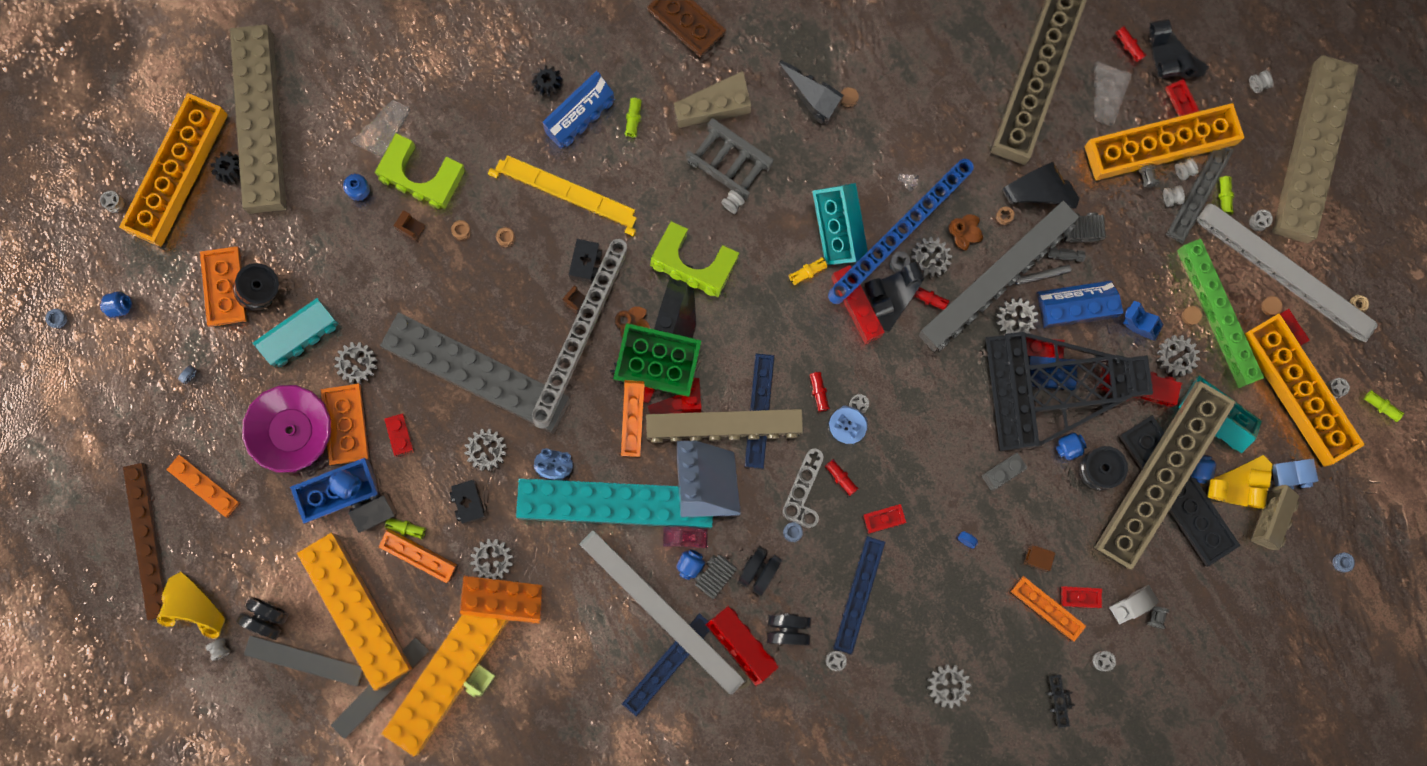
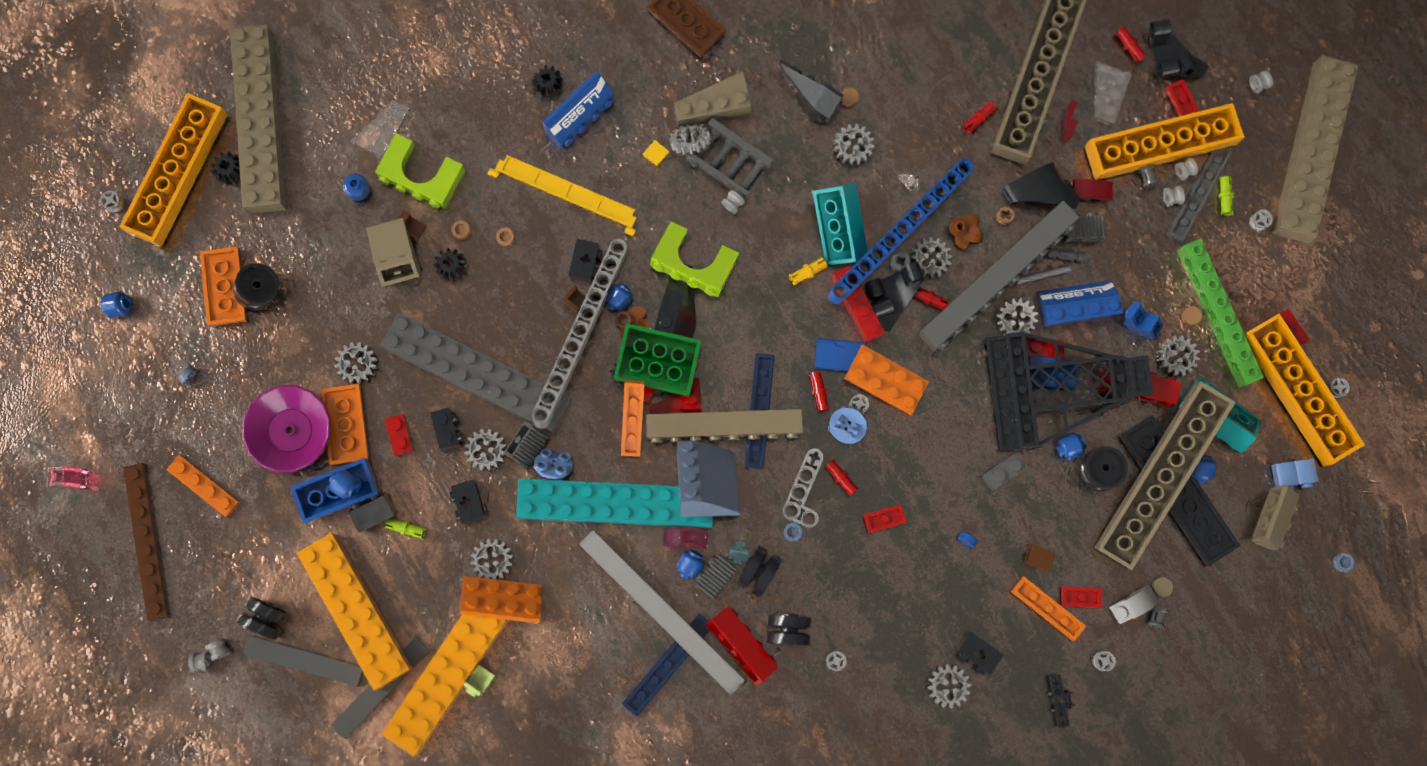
(56, 318): sand blue tile -> none
(67, 477): none -> clear pink slope
(187, 602): yellow panel -> none
(199, 661): none -> light grey wheel
(296, 333): teal slope -> none
(393, 252): none -> dark tan slope
(417, 555): orange plate -> none
(442, 262): none -> black gear
(445, 428): none -> black brick
(526, 445): none -> dark grey brick
(619, 297): none -> blue head
(633, 117): lime pin -> none
(656, 153): none -> yellow tile
(680, 141): none -> light grey gear
(738, 552): none -> clear light blue gear
(835, 354): none -> blue piece
(843, 147): none -> light grey gear
(859, 595): dark blue tile -> none
(886, 380): none -> orange plate
(973, 643): none -> black brick
(980, 117): none -> red pin
(1068, 123): none -> dark red slope
(1093, 189): none -> dark red slope
(1162, 587): none -> dark tan tile
(1244, 485): yellow panel -> none
(1271, 305): medium nougat tile -> none
(1287, 272): light grey beam -> none
(1363, 301): tan plate -> none
(1383, 406): lime pin -> none

